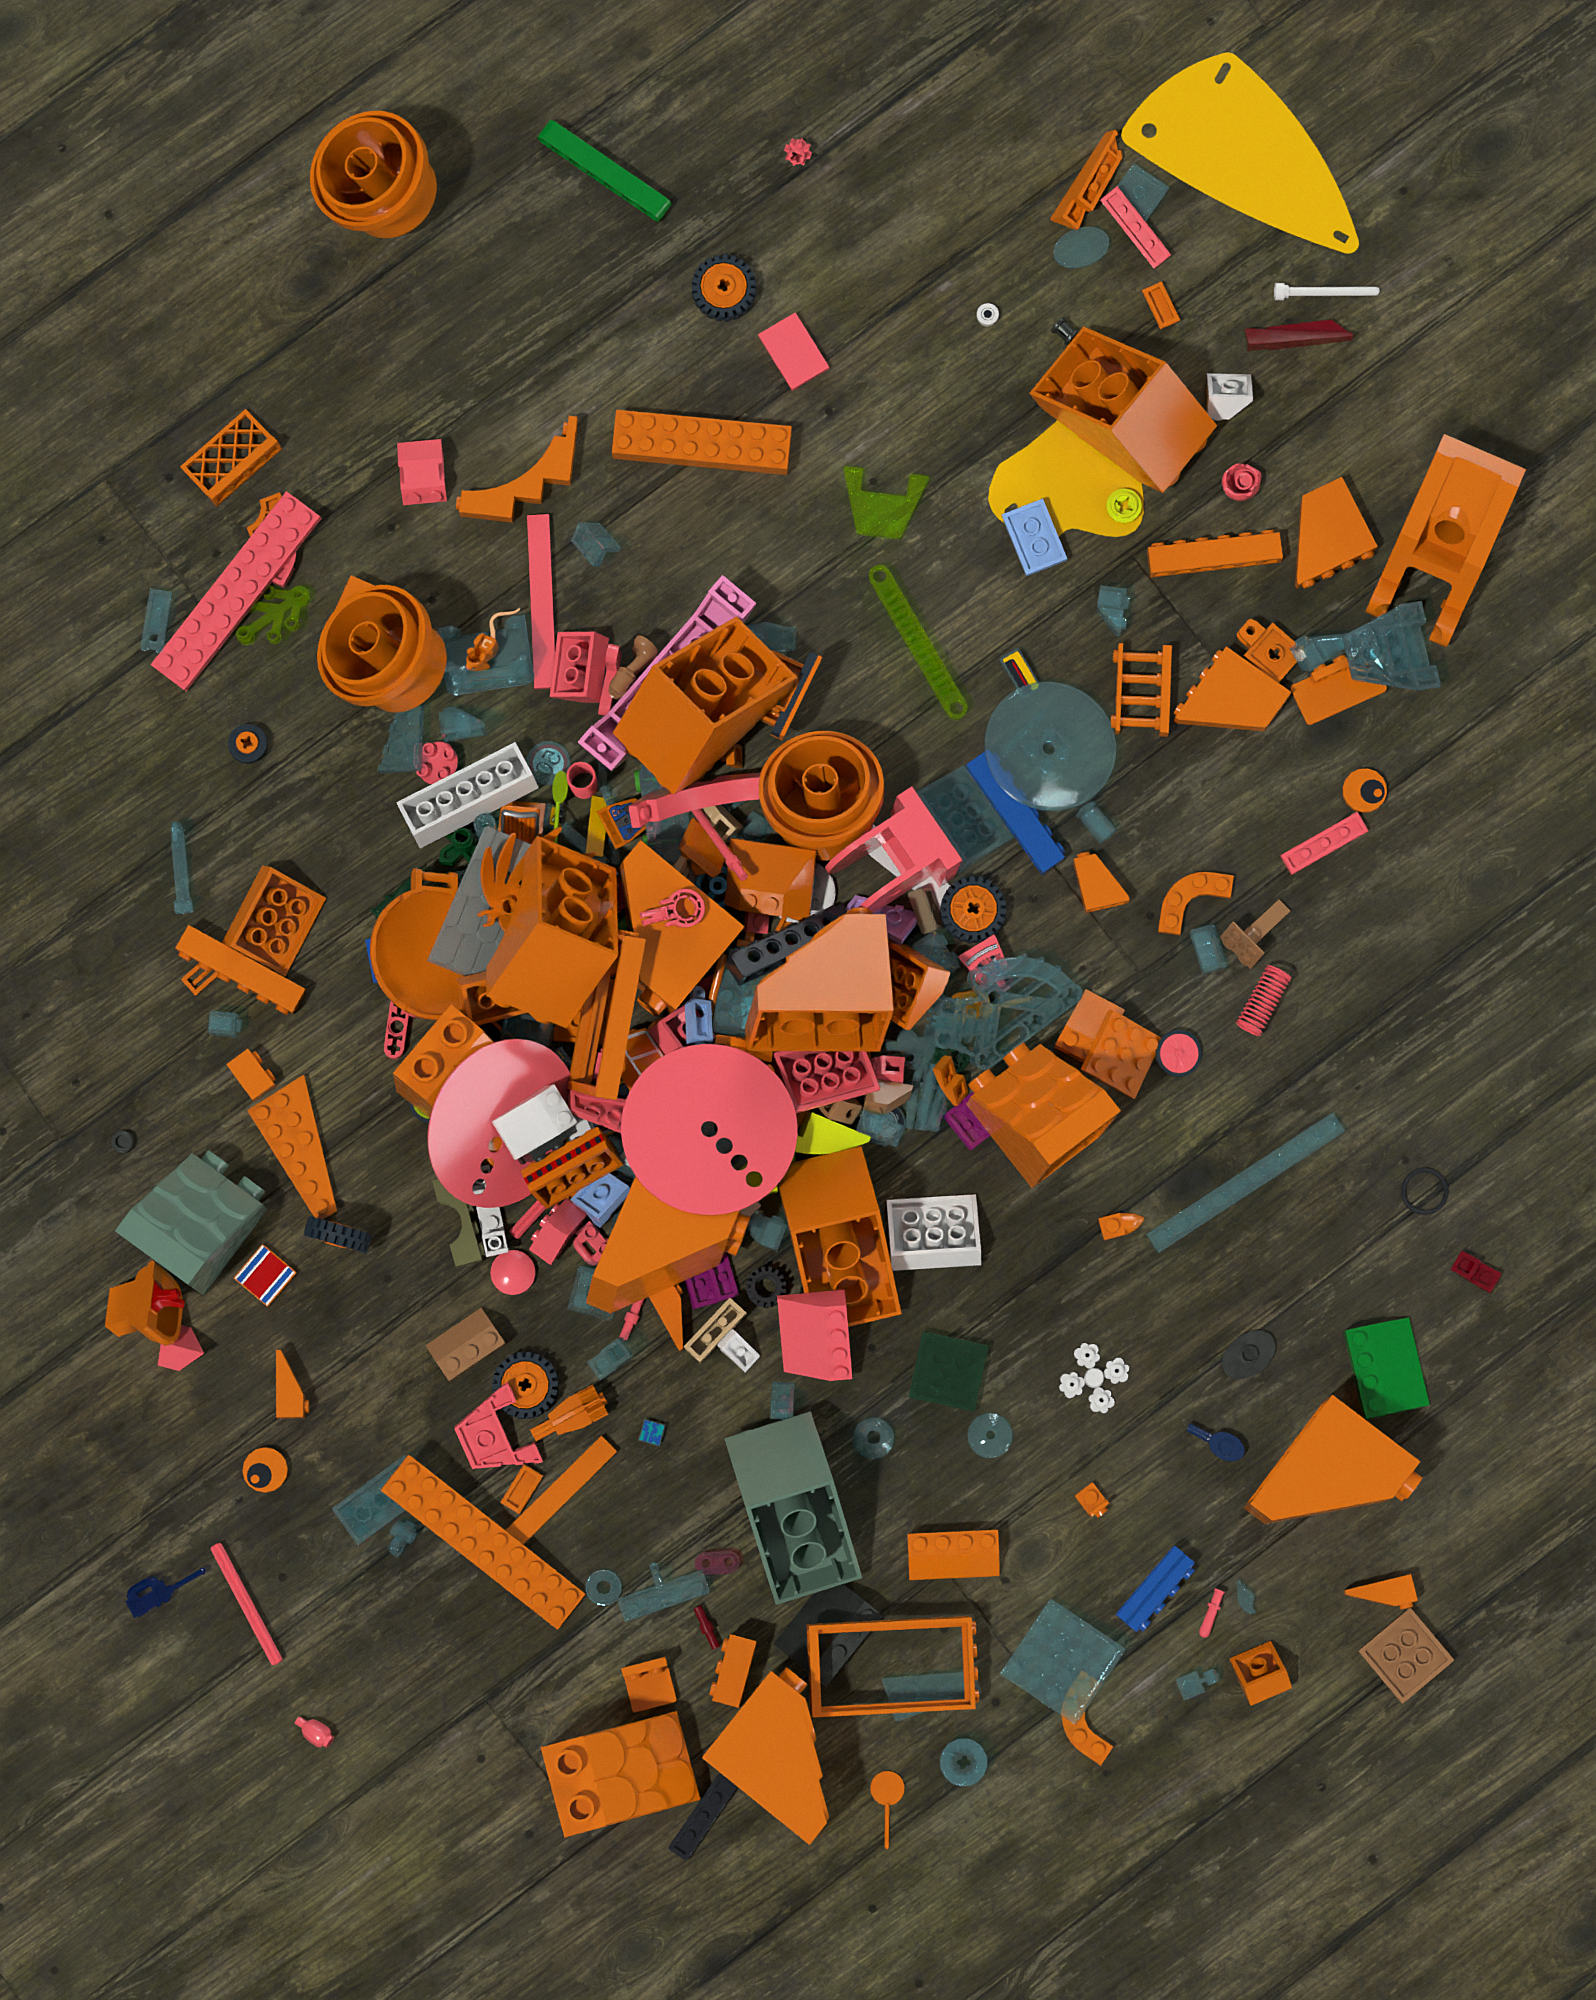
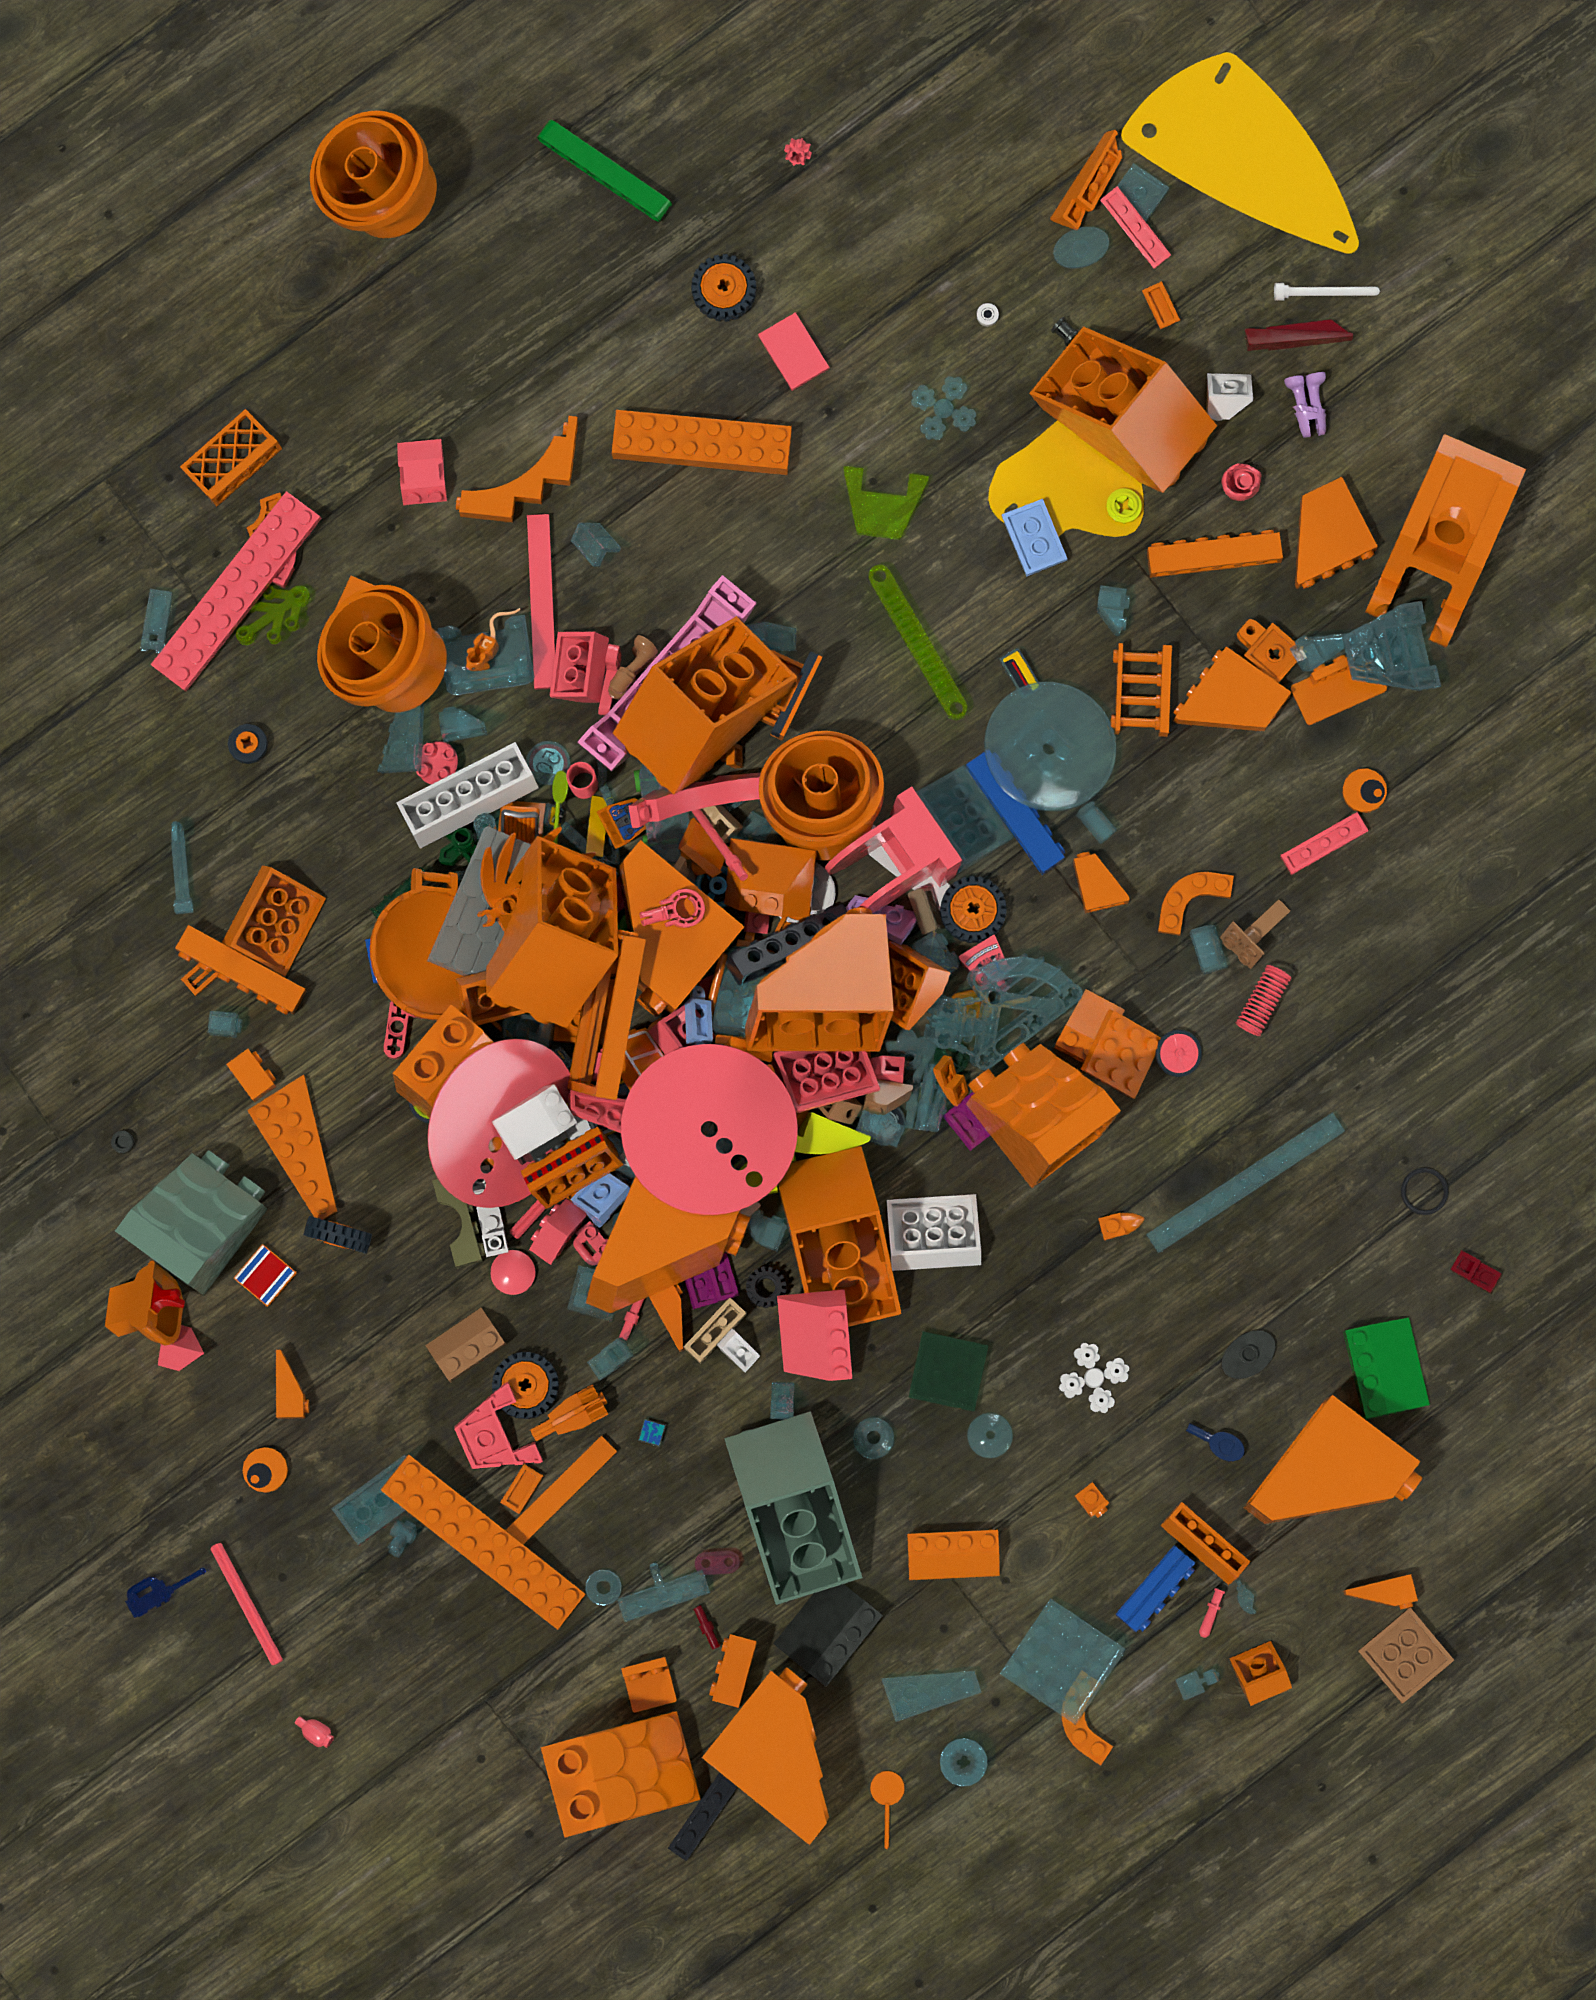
(943, 408): none -> clear light blue plant
(970, 1672): orange door -> none
(1205, 1543): none -> orange brick
(1303, 412): none -> lavender piece

